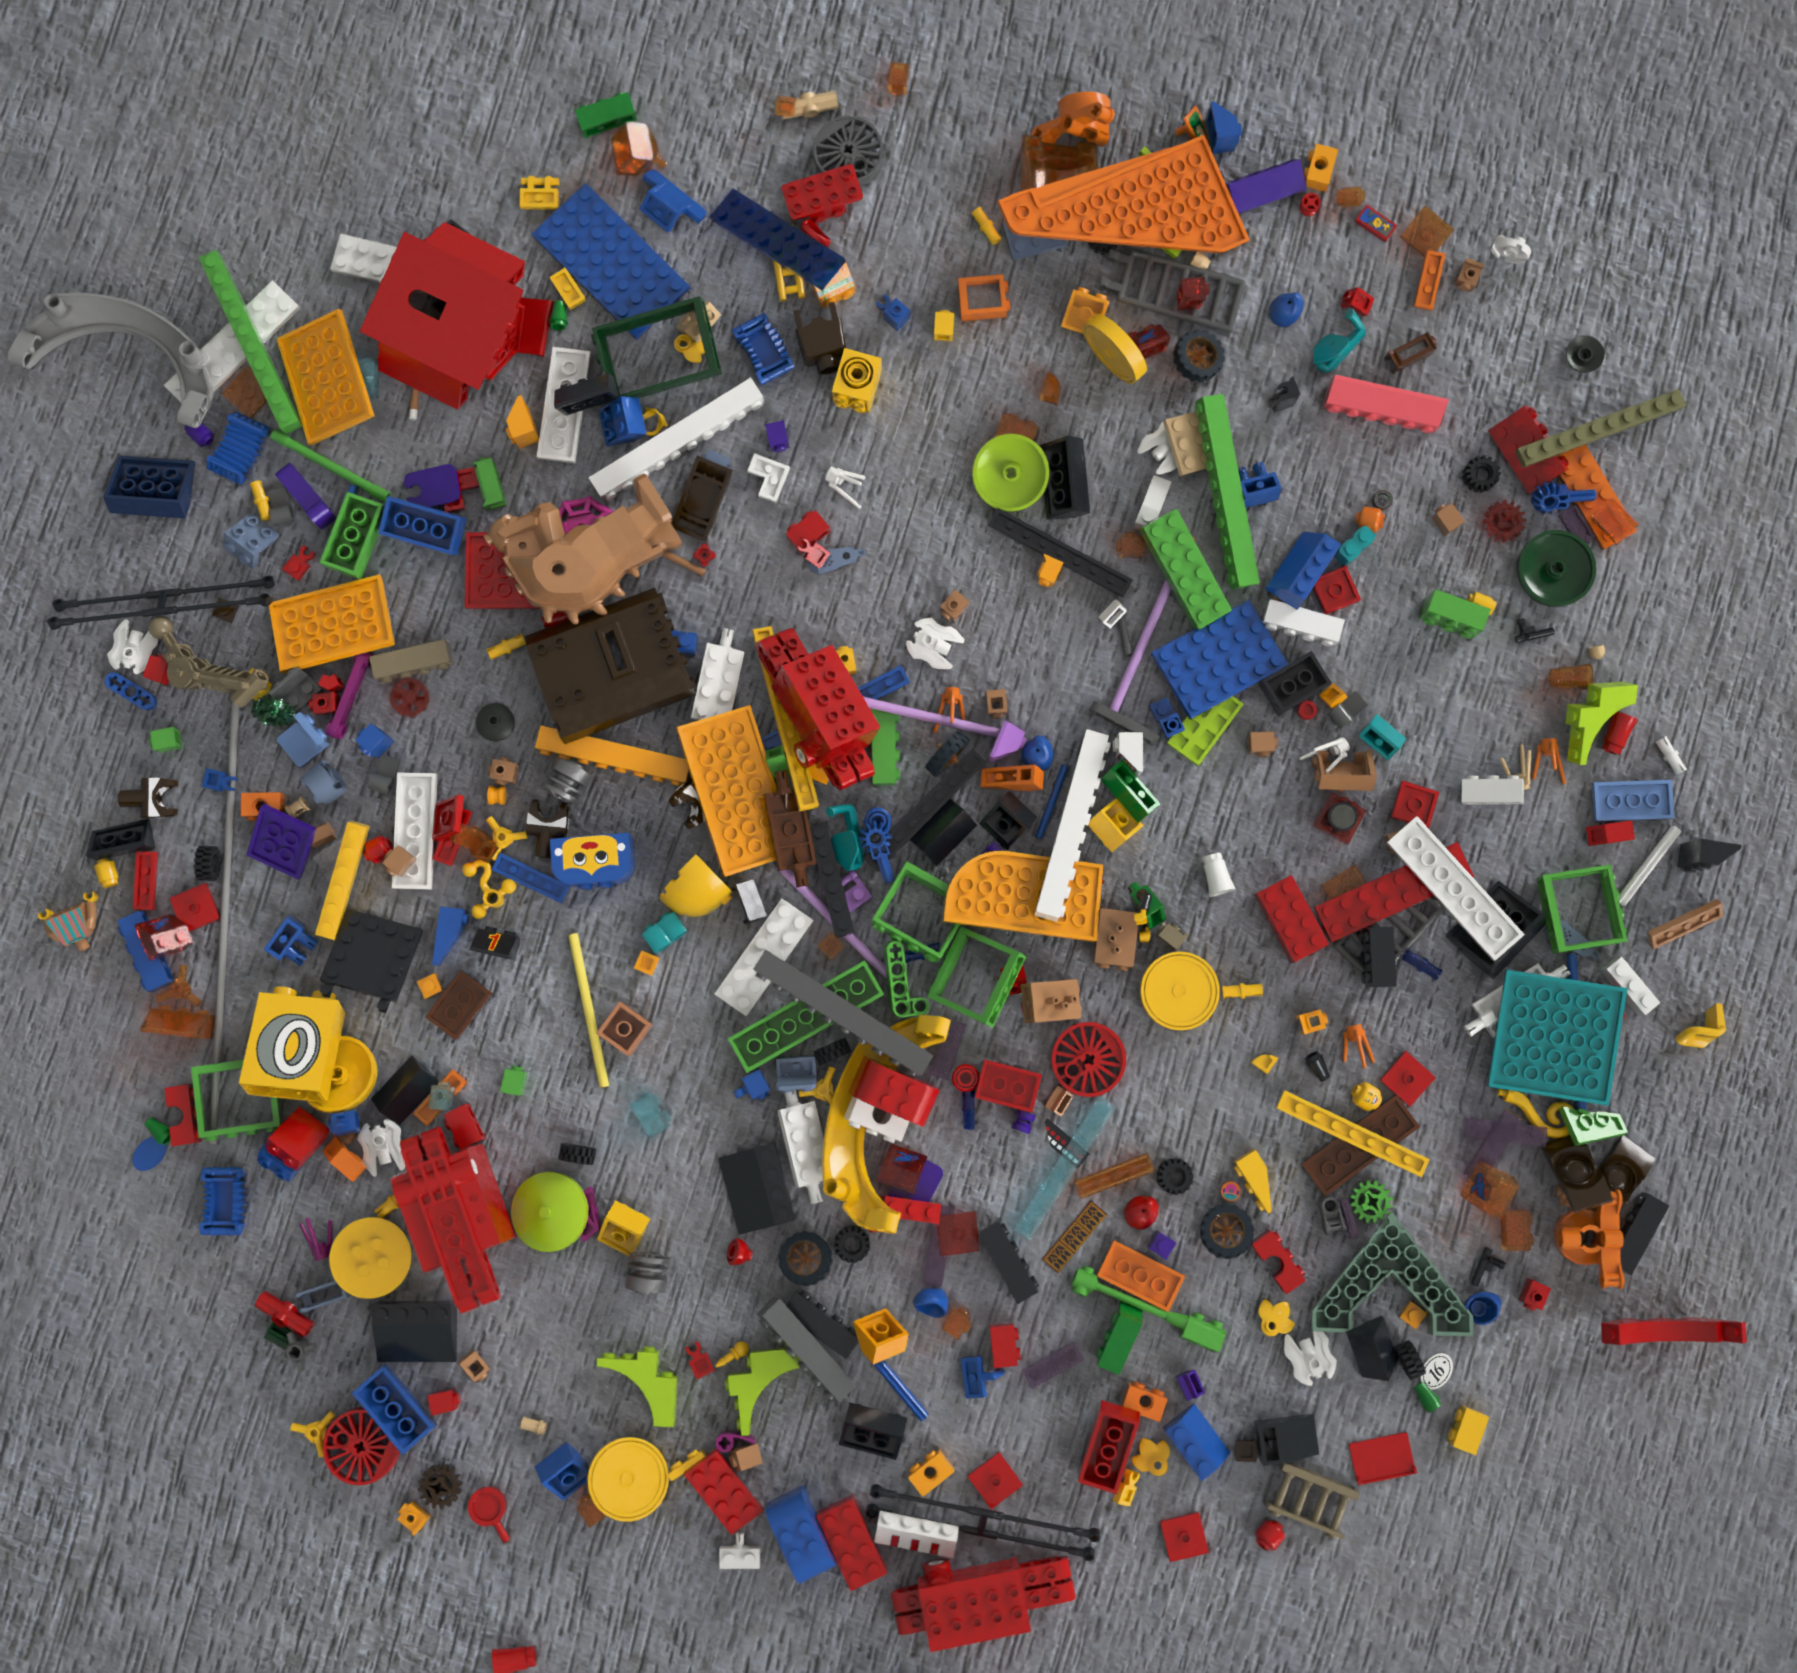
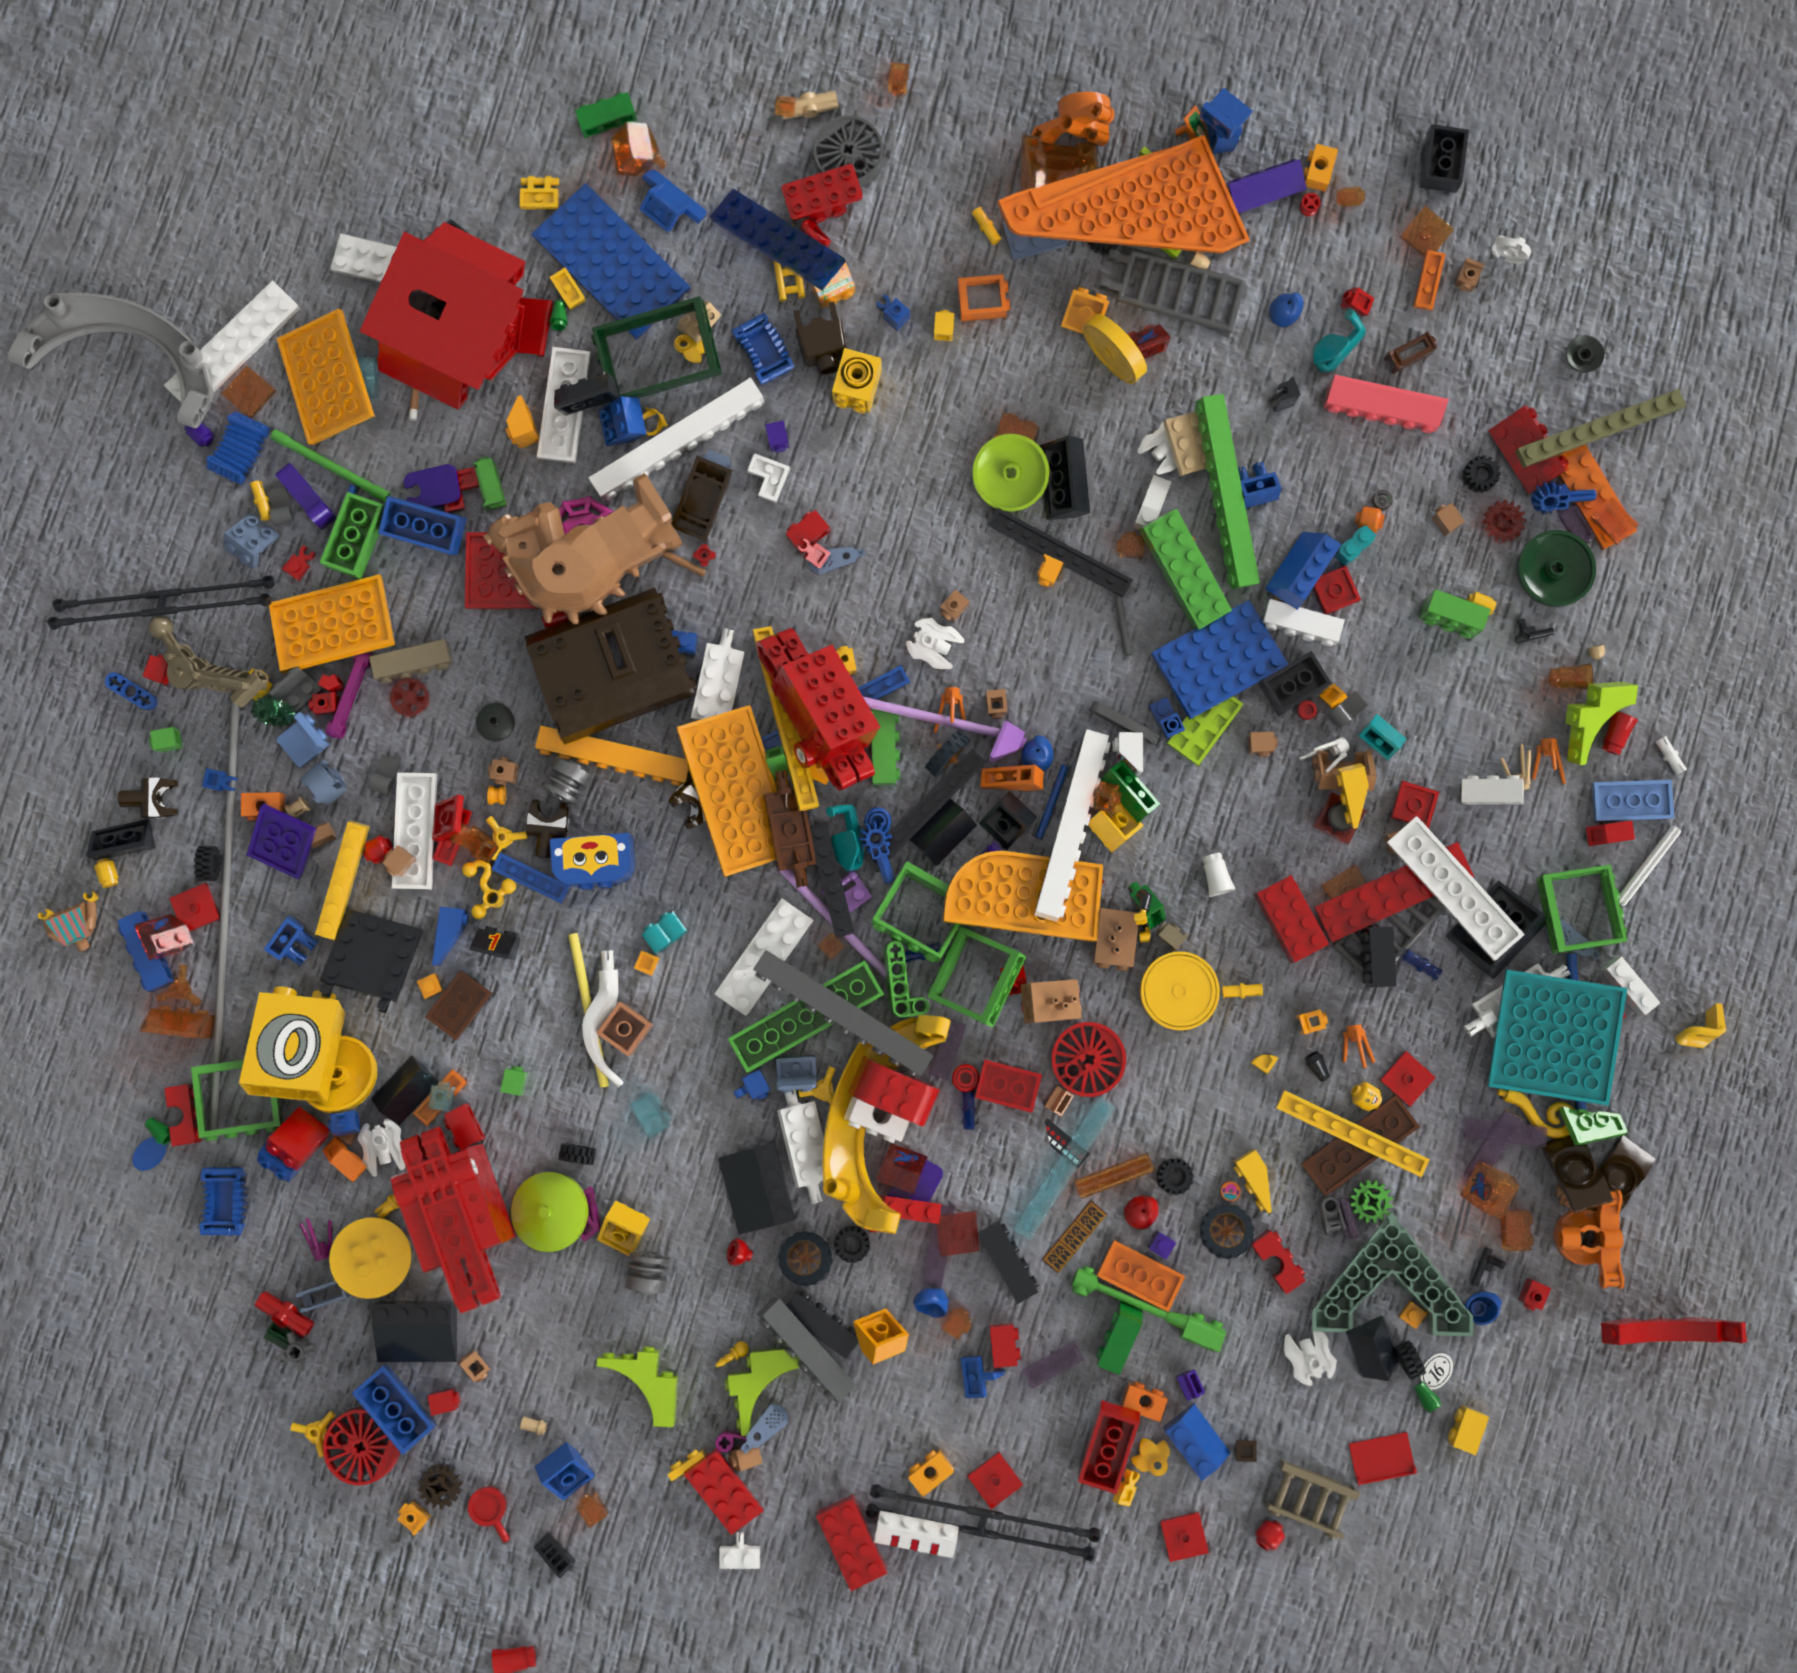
(131, 649): white piece -> none
(145, 880): red plate -> none
(150, 487): dark blue slope -> none
(225, 613): dark brown plate -> none
(250, 342): bright green brick -> none
(373, 741): blue brick -> none
(506, 646): yellow pin -> none
(559, 1550): none -> black slope
(599, 1011): none -> white animal
(627, 1479): yellow brick -> none
(696, 890): yellow brick -> none
(701, 1363): red plate -> none
(750, 901): hinge -> none
(764, 1429): none -> sand blue piece
(800, 1534): blue brick -> none
(832, 1051): black tyre -> none
(836, 476): white plant -> none
(873, 1431): black slope -> none
(901, 1390): blue axle -> none
(979, 1600): red piece -> none
(1021, 1125): dark purple wheel -> none
(1051, 389): clear orange brick -> none
(1106, 797): none -> clear orange brick
(1110, 610): white piece -> none
(1140, 647): lavender piece -> none
(1192, 293): clear red brick -> none
(1209, 344): black wheel -> none
(1225, 113): none -> blue bracket
(1276, 1315): yellow plate -> none
(1286, 1439): black slope -> none
(1354, 789): none -> yellow slope
(1375, 223): tile -> none
(1444, 158): none -> black brick
(1639, 1229): black brick -> none
(1685, 924): medium nougat plate -> none
(1704, 854): black slope -> none

